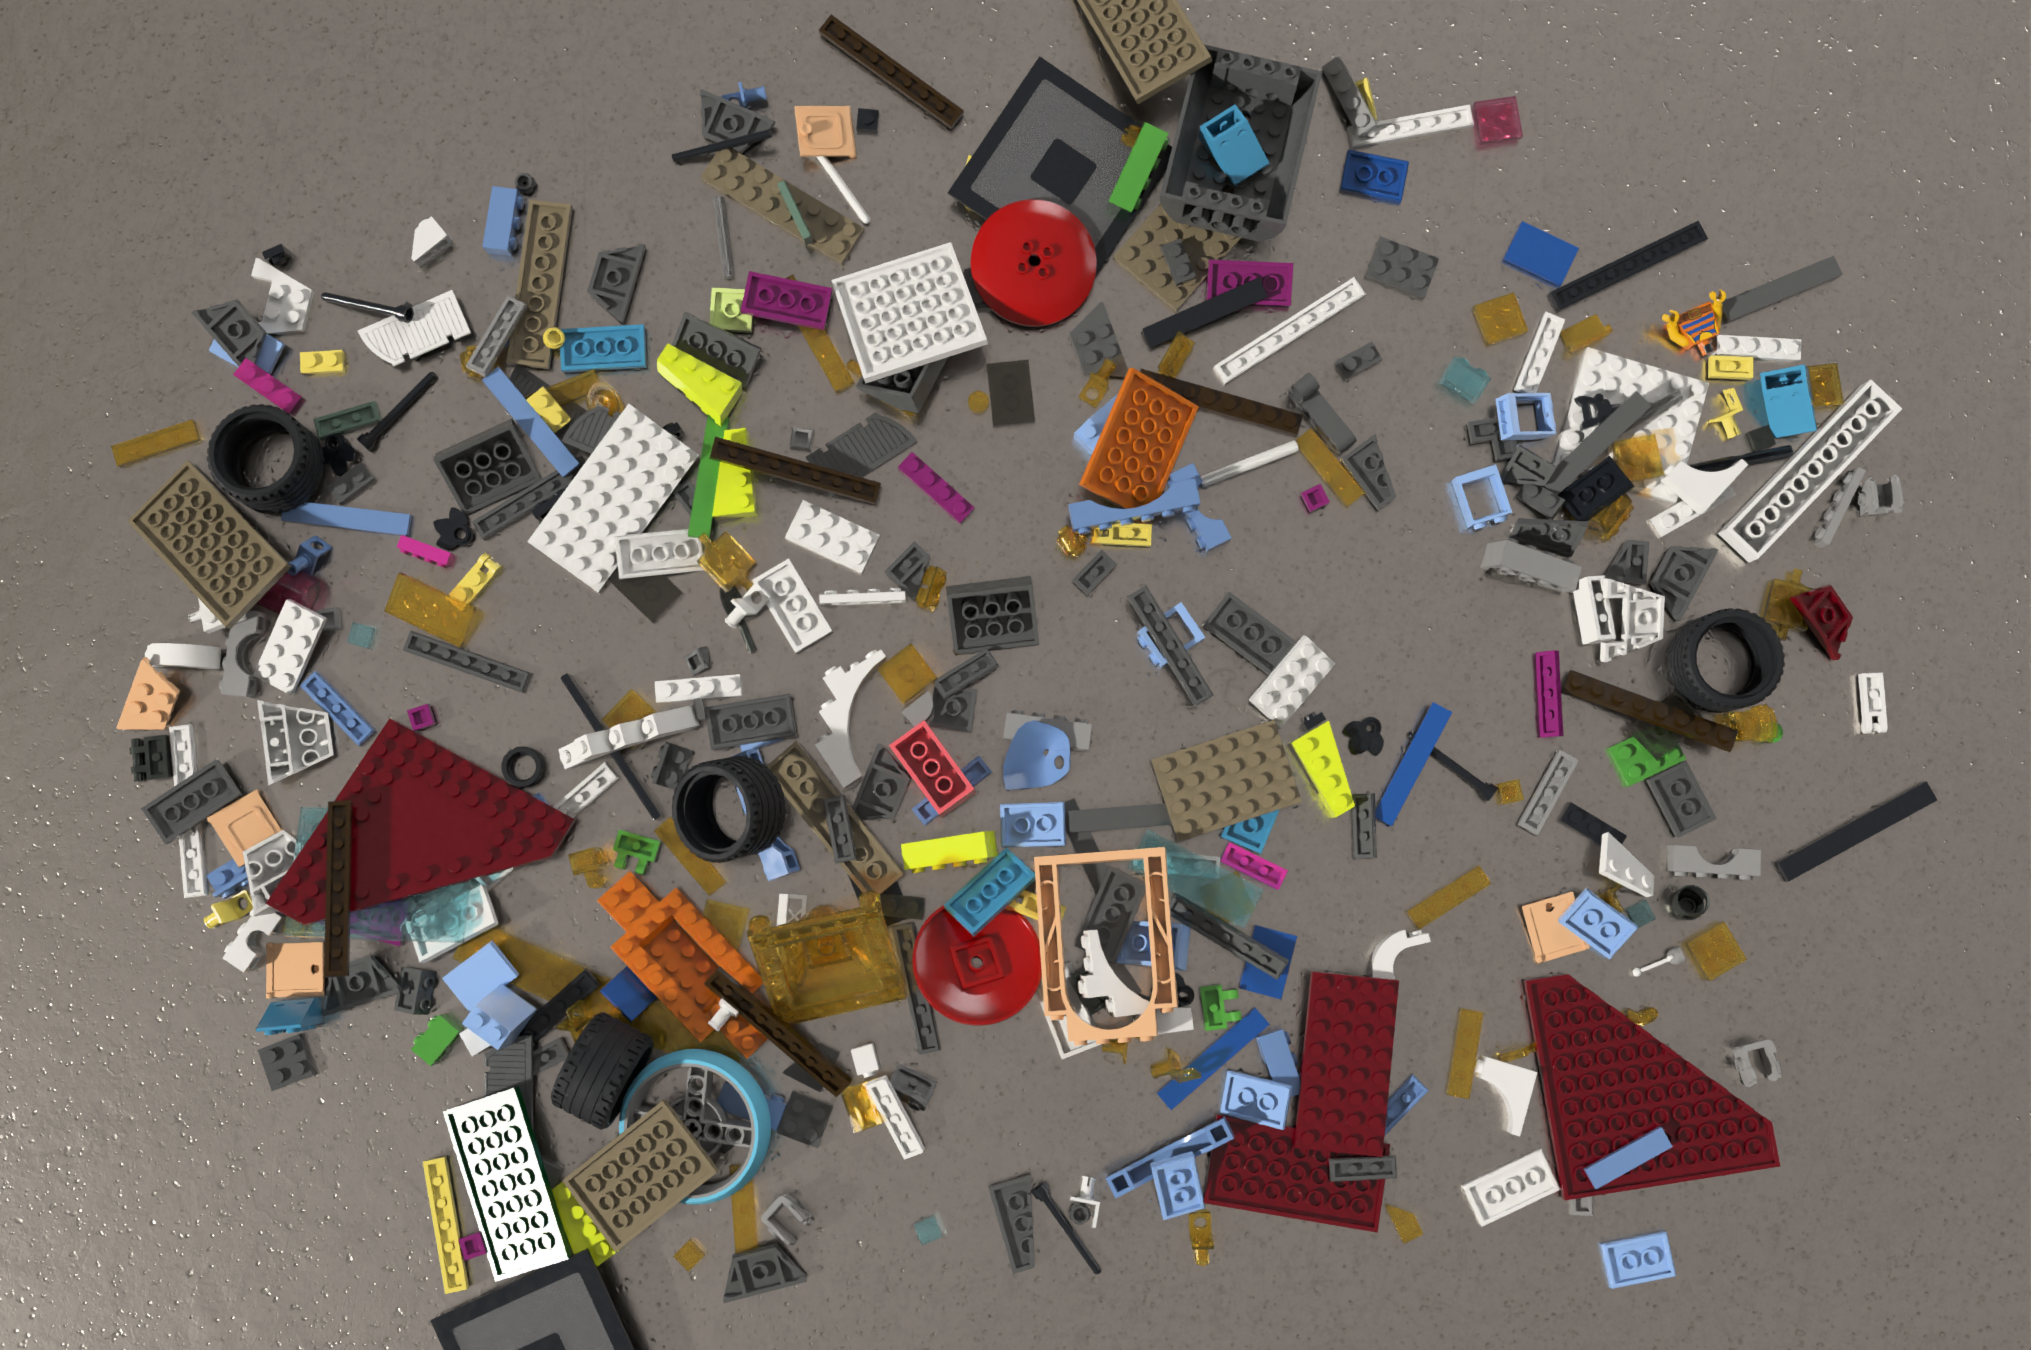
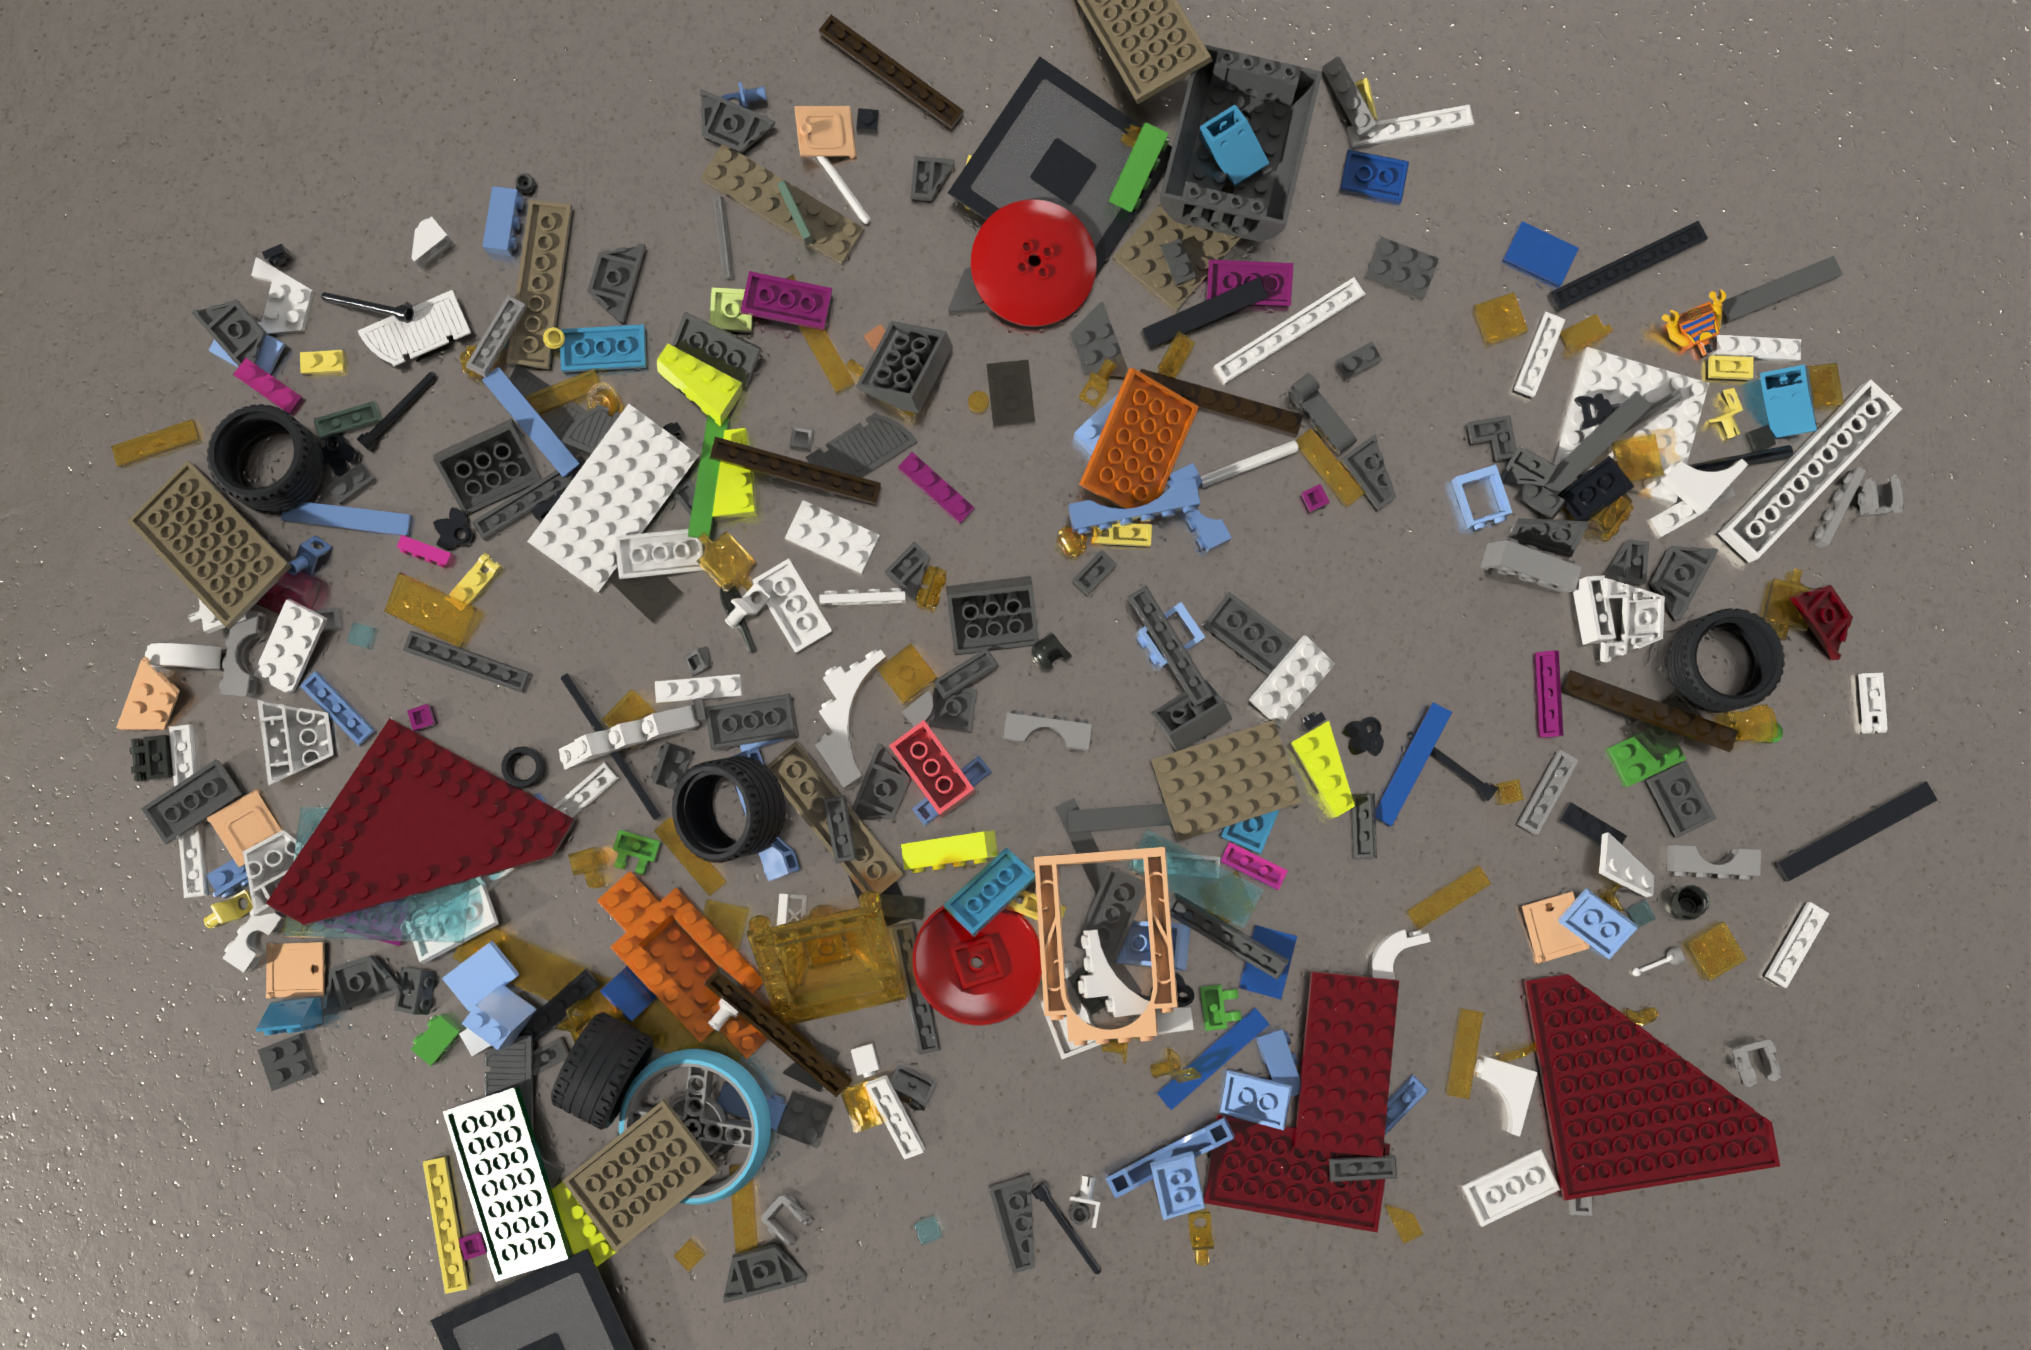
(338, 889): dark brown plate -> none
(548, 409): light yellow plate -> none
(722, 145): black piece -> none
(909, 312): white plate -> none
(929, 176): none -> dark grey wing
(1025, 762): medium blue piece -> none
(1033, 824): light blue tile -> none
(1046, 645): none -> pearl dark grey helmet
(1186, 724): none -> dark grey slope
(1464, 379): clear light blue brick -> none
(1497, 120): clear pink plate -> none
(1509, 419): light blue window -> none
(1627, 1157): medium blue tile -> none
(1638, 1259): light blue tile -> none
(1797, 944): none -> white plate

